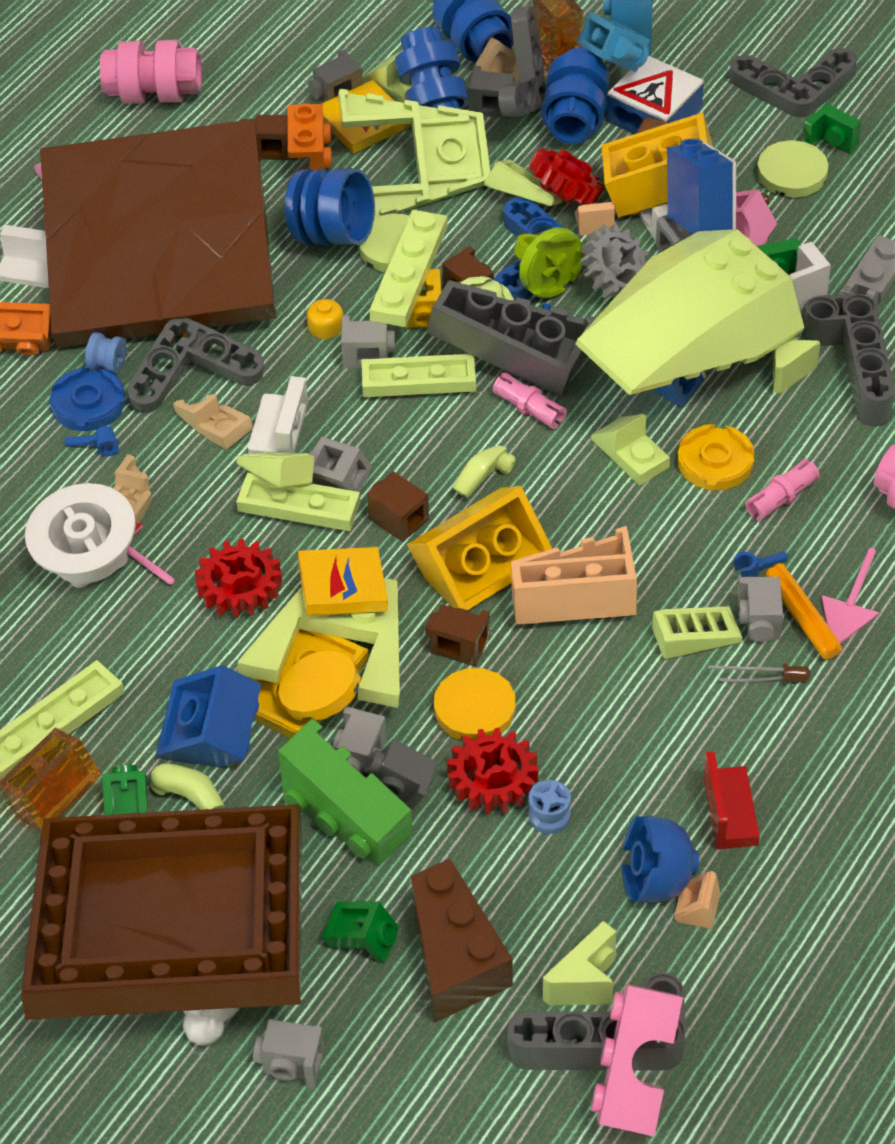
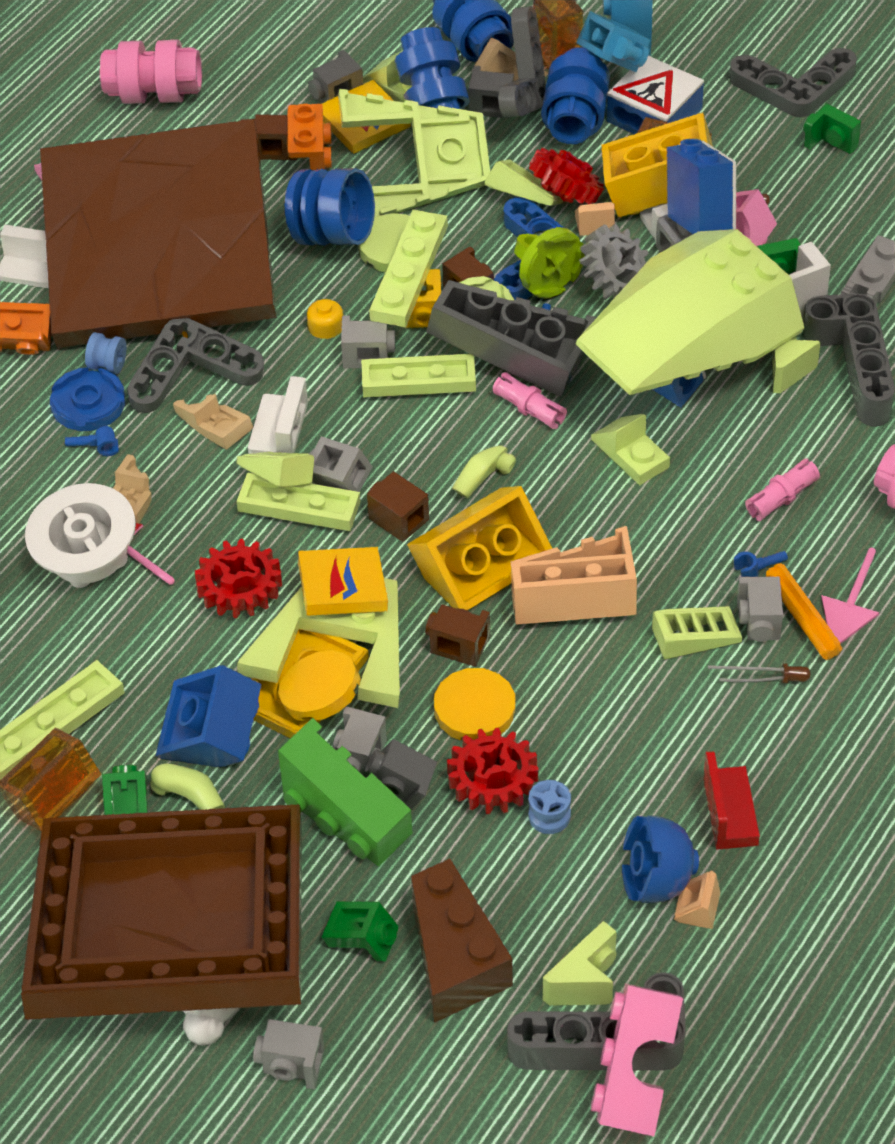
(715, 457): yellow tile -> none
(792, 168): yellowish green tile -> none

